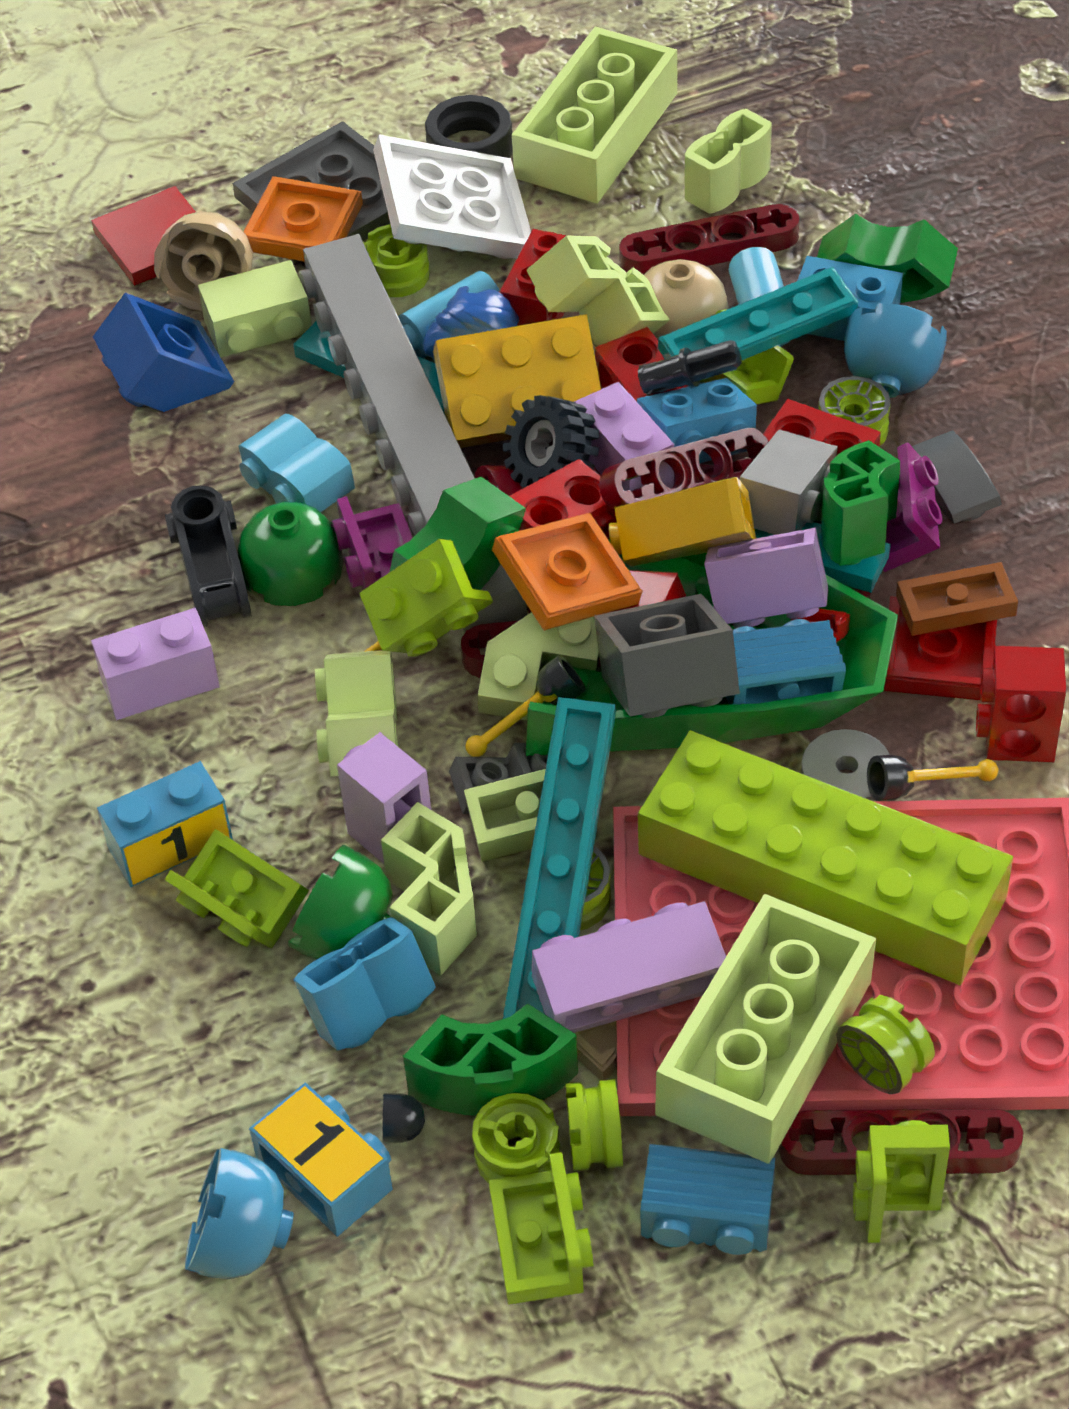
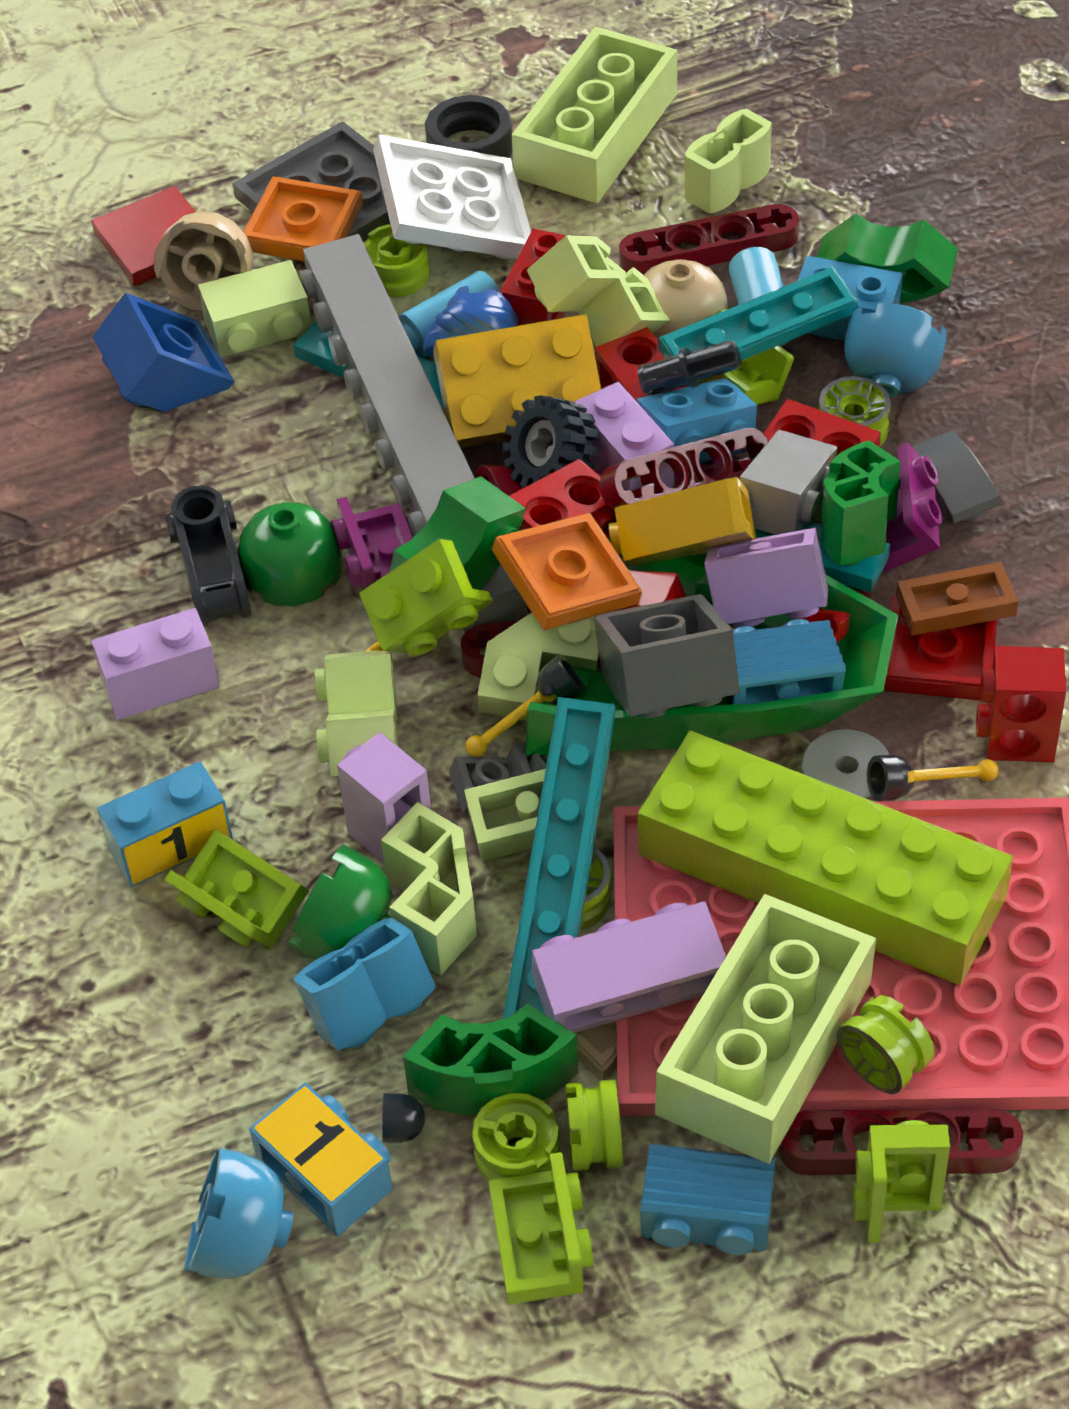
(295, 464): medium azure brick -> none

